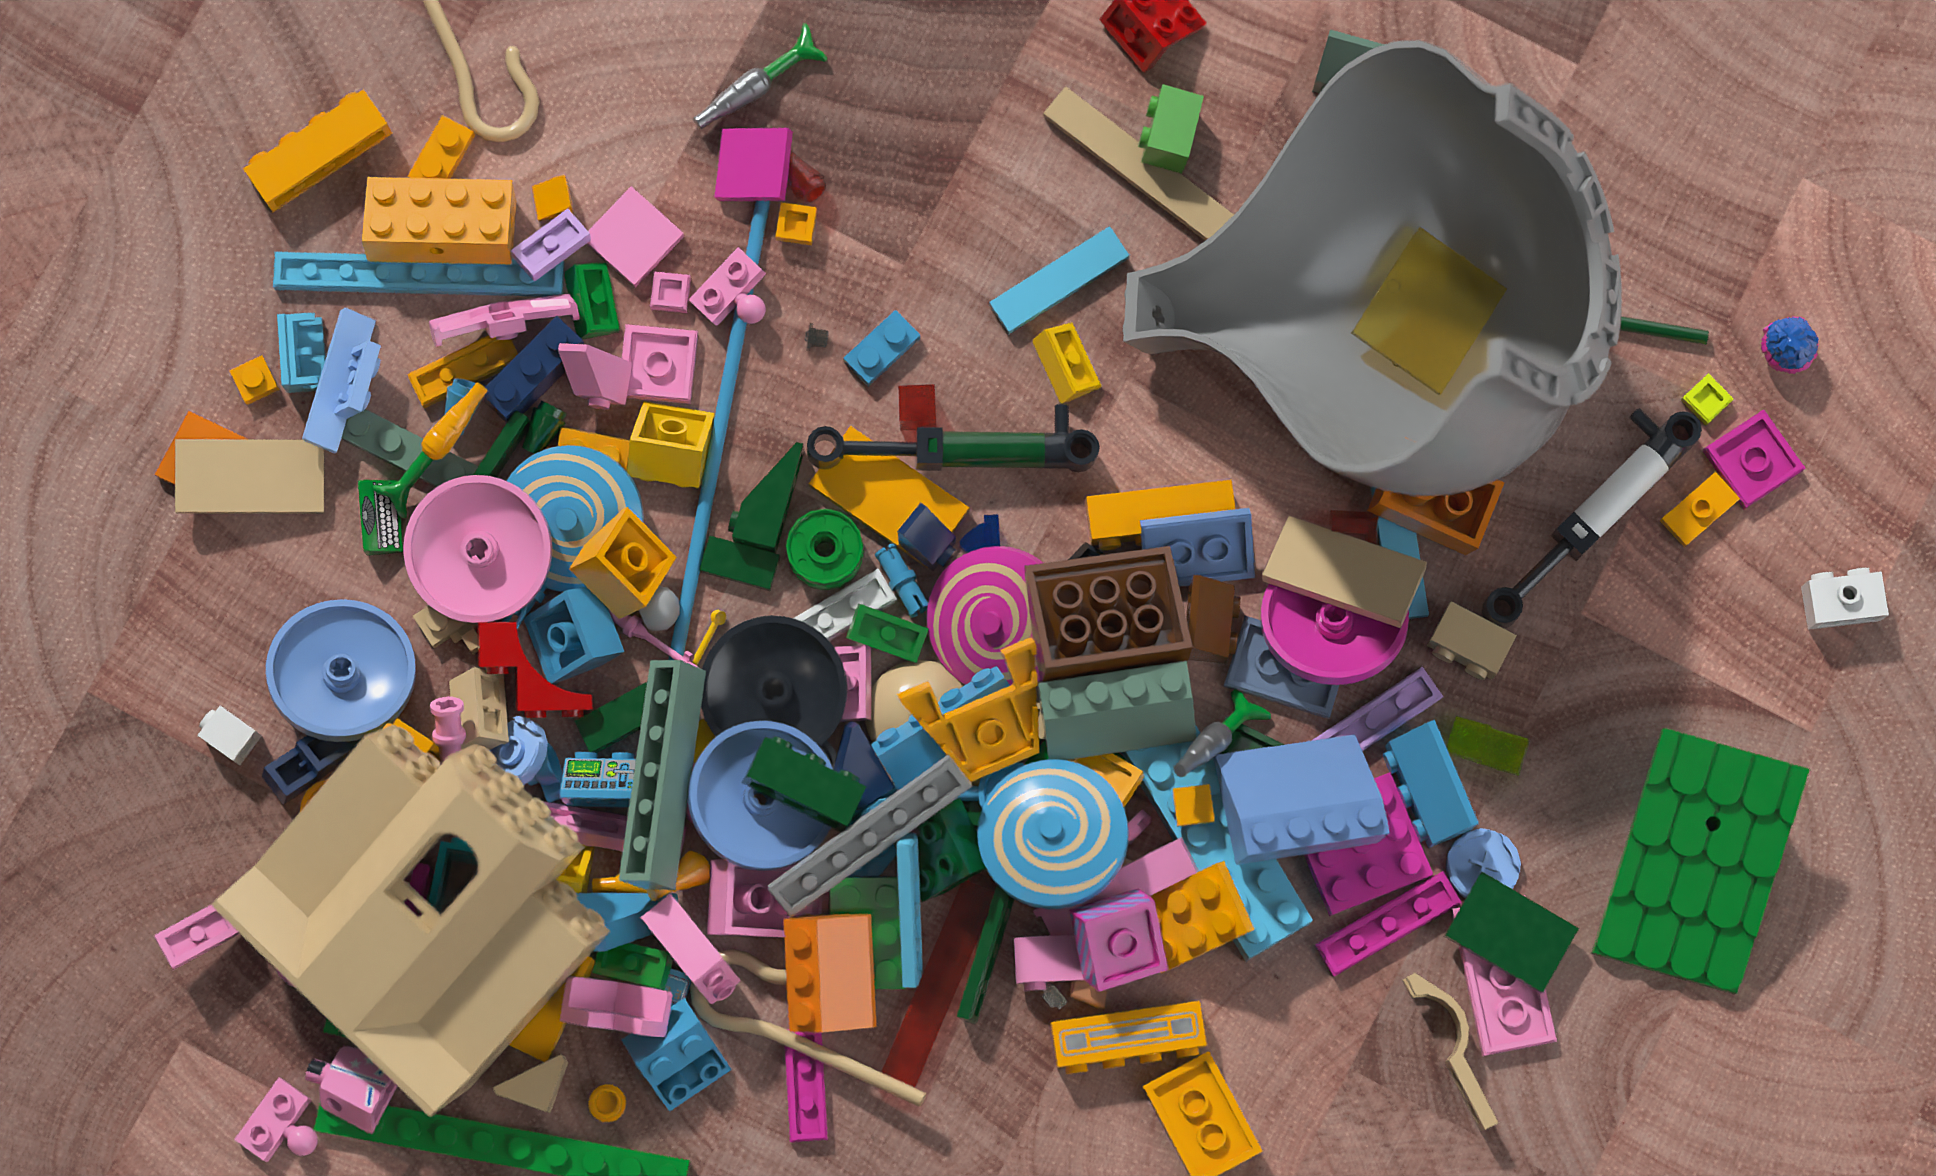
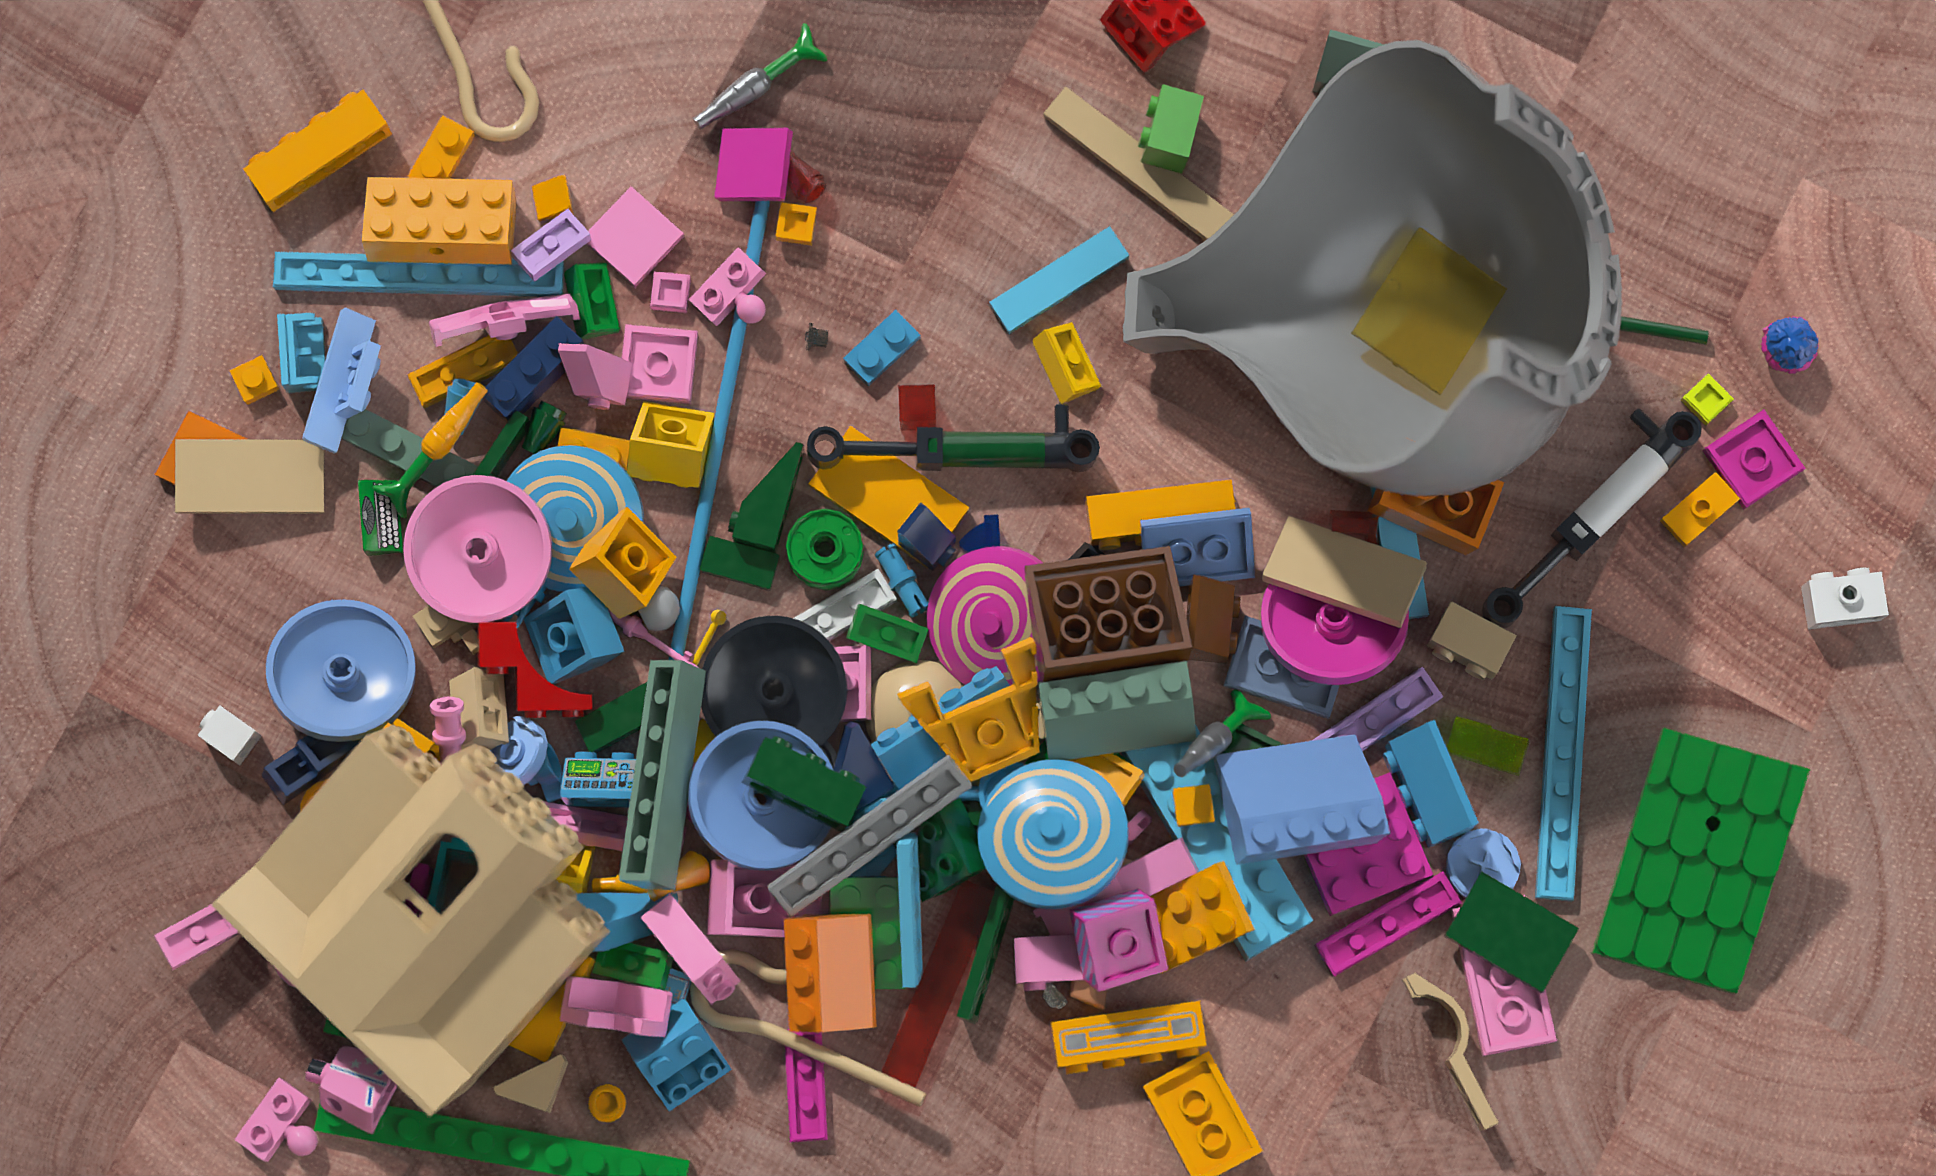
(1563, 754): none -> medium azure tile

